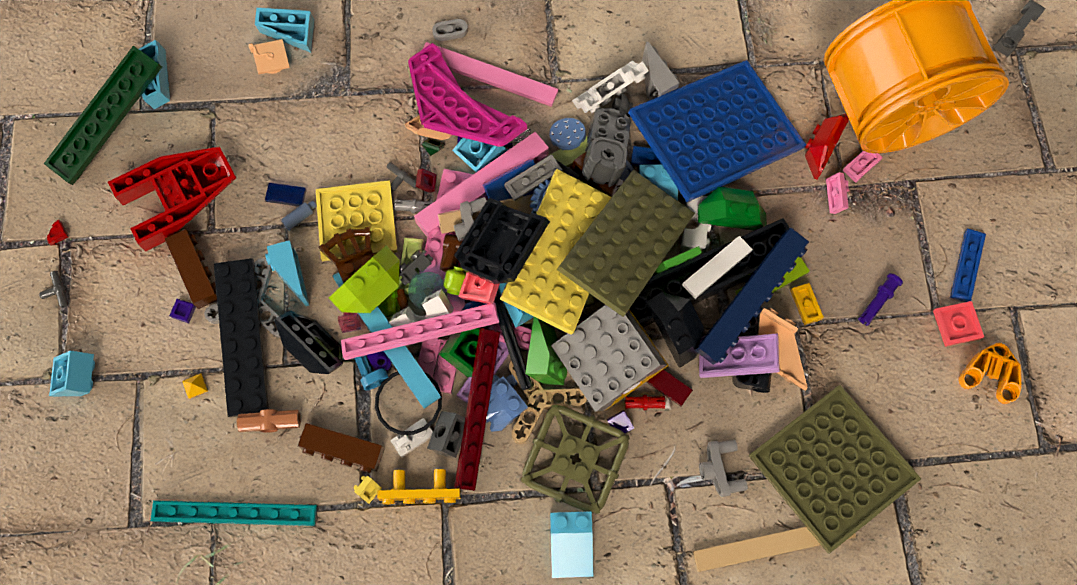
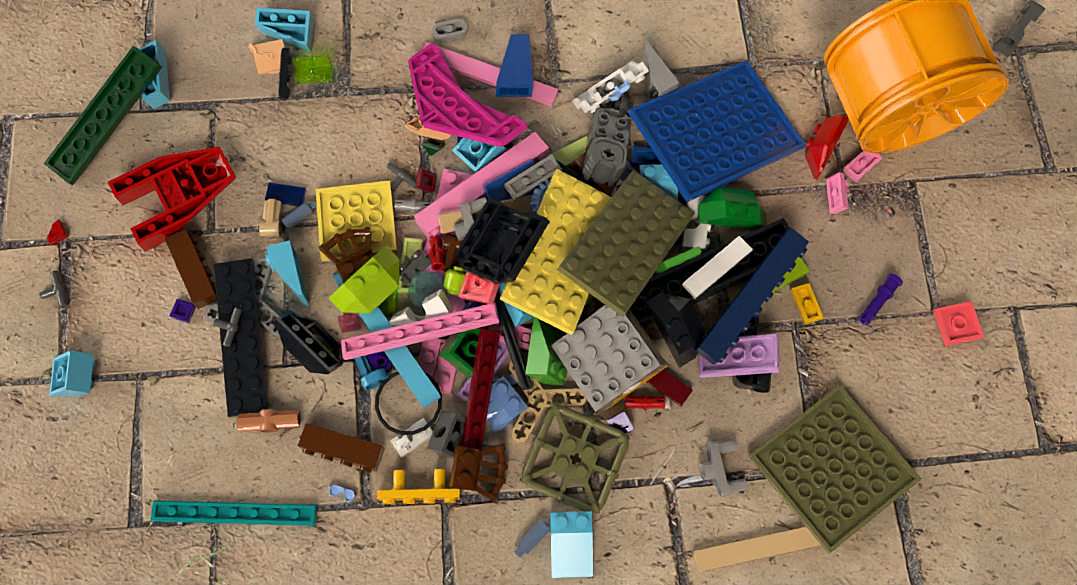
(195, 386): yellow slope -> none
(231, 326): none -> dark grey piece
(271, 224): none -> tan piece
(284, 75): none -> black hinge
(313, 69): none -> clear neon green panel
(335, 490): none -> light blue piece
(367, 489): light yellow tile -> none
(402, 299): reddish brown animal -> none
(436, 253): none -> red pin
(467, 469): none -> reddish brown plate
(516, 69): none -> blue slope
(532, 538): none -> sand blue cylinder
(567, 133): medium blue tile -> none
(622, 89): none -> light blue piece
(789, 357): light nougat piece -> none
(968, 265): blue tile -> none
(1010, 374): light orange connector -> none

